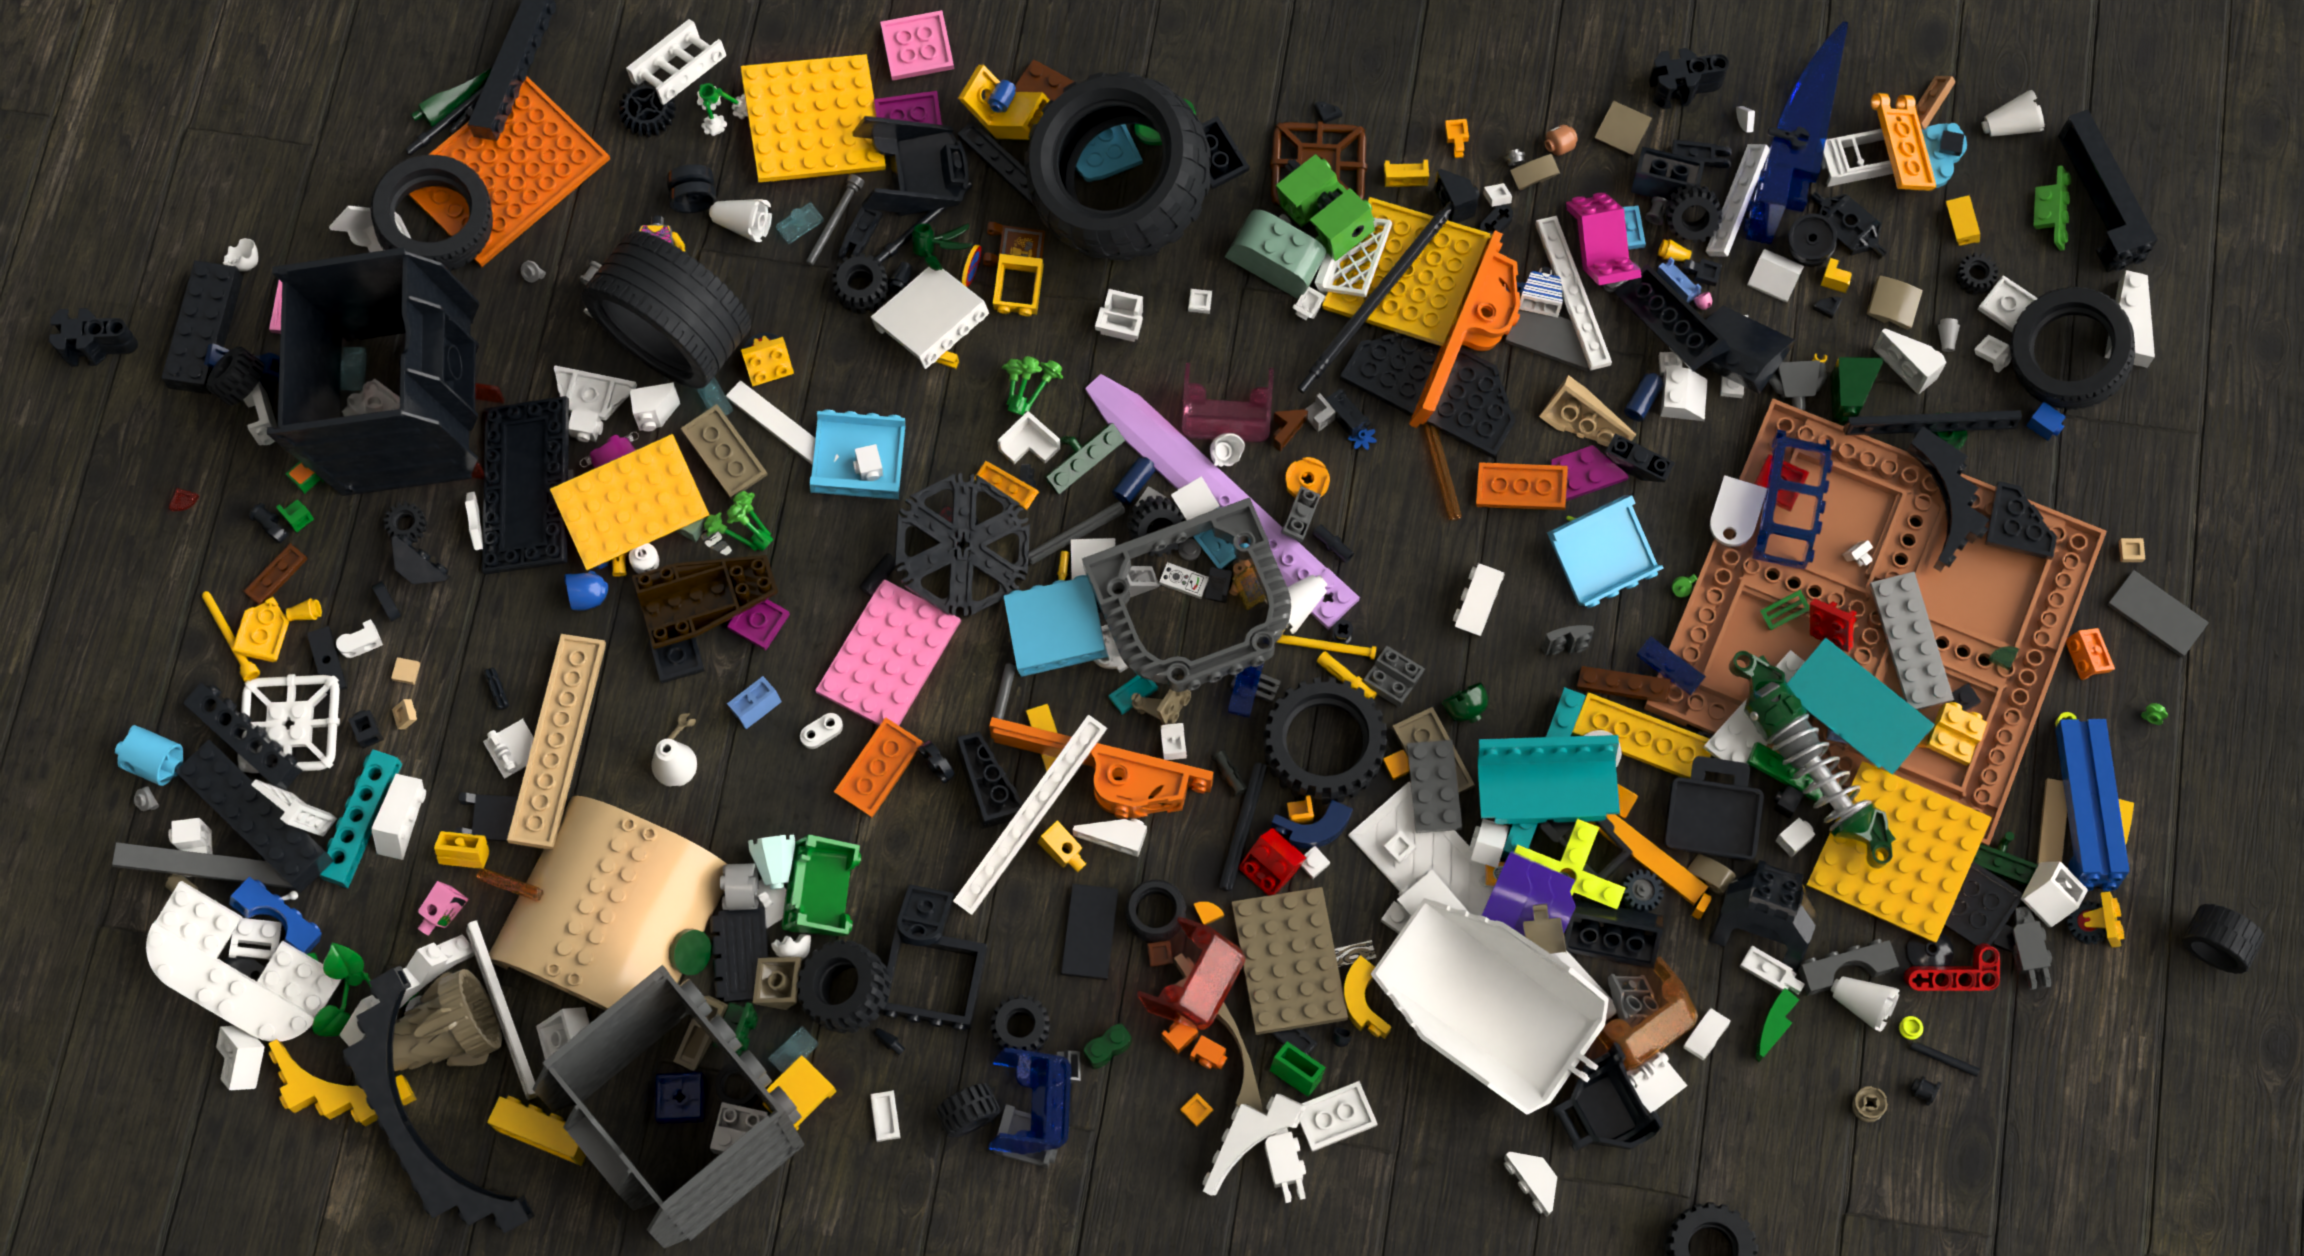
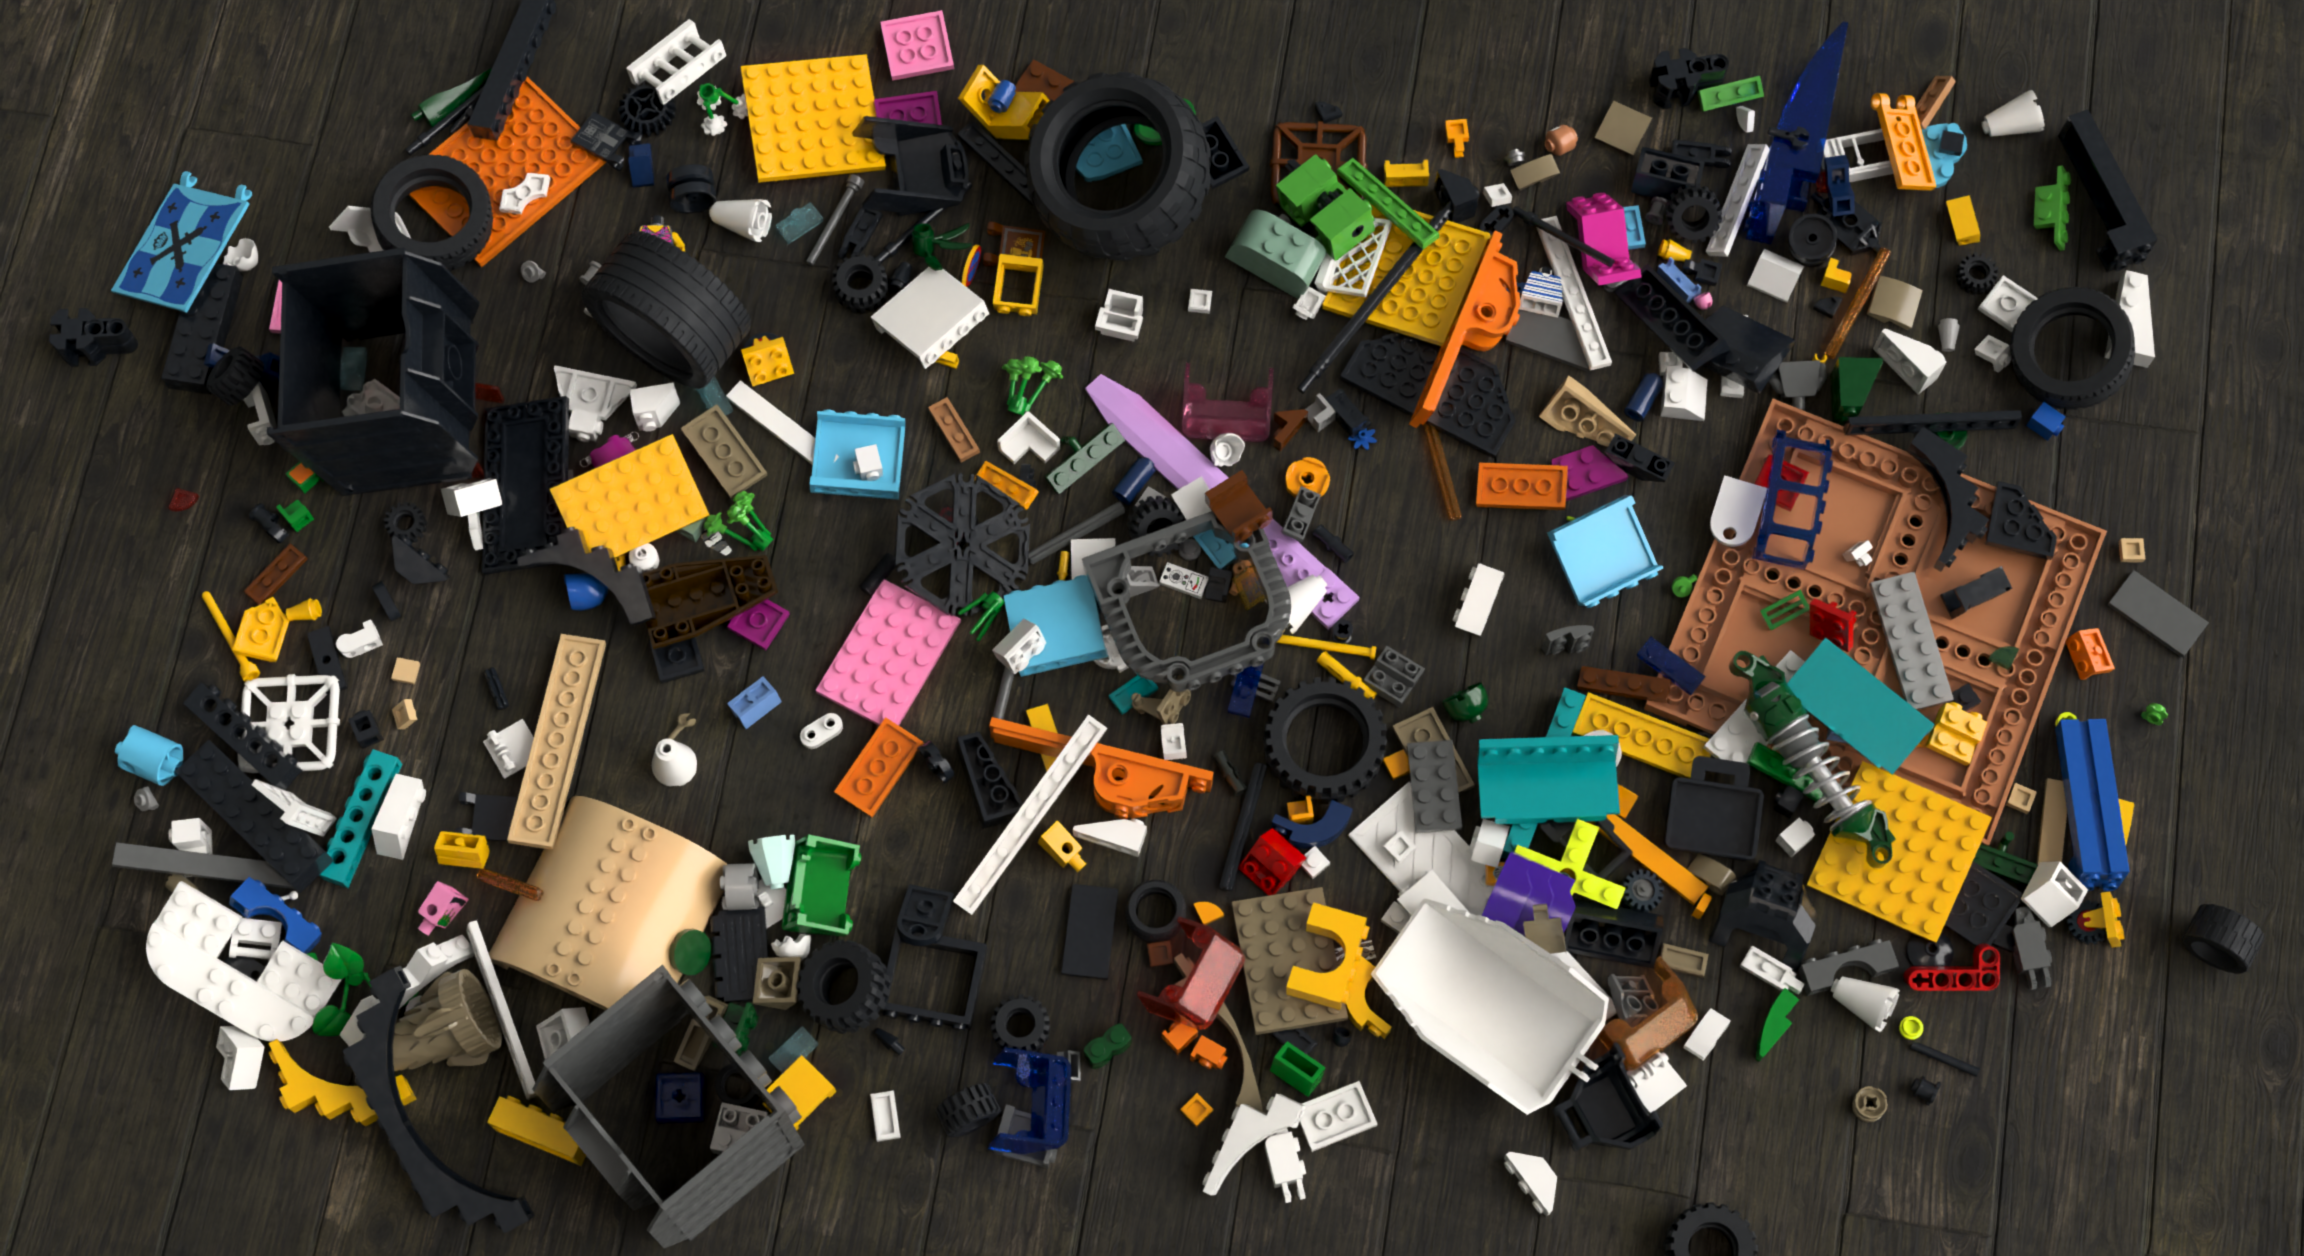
(181, 245): none -> flag
(472, 497): none -> white panel
(516, 198): none -> white tile
(573, 551): none -> black arch
(603, 139): none -> black flag
(641, 165): none -> dark blue slope
(954, 429): none -> medium nougat plate
(991, 604): none -> green plant
(1020, 646): none -> white slope
(1238, 507): none -> reddish brown panel
(1330, 987): none -> yellow arch
(1388, 203): none -> bright green tile
(1532, 220): none -> black bar
(1684, 960): none -> dark tan tile
(1730, 93): none -> bright green plate
(1821, 183): none -> clear red tile
(1838, 185): none -> dark blue brick
(1857, 303): none -> clear orange axle
(1976, 592): none -> black piece
(2021, 798): none -> tan plate

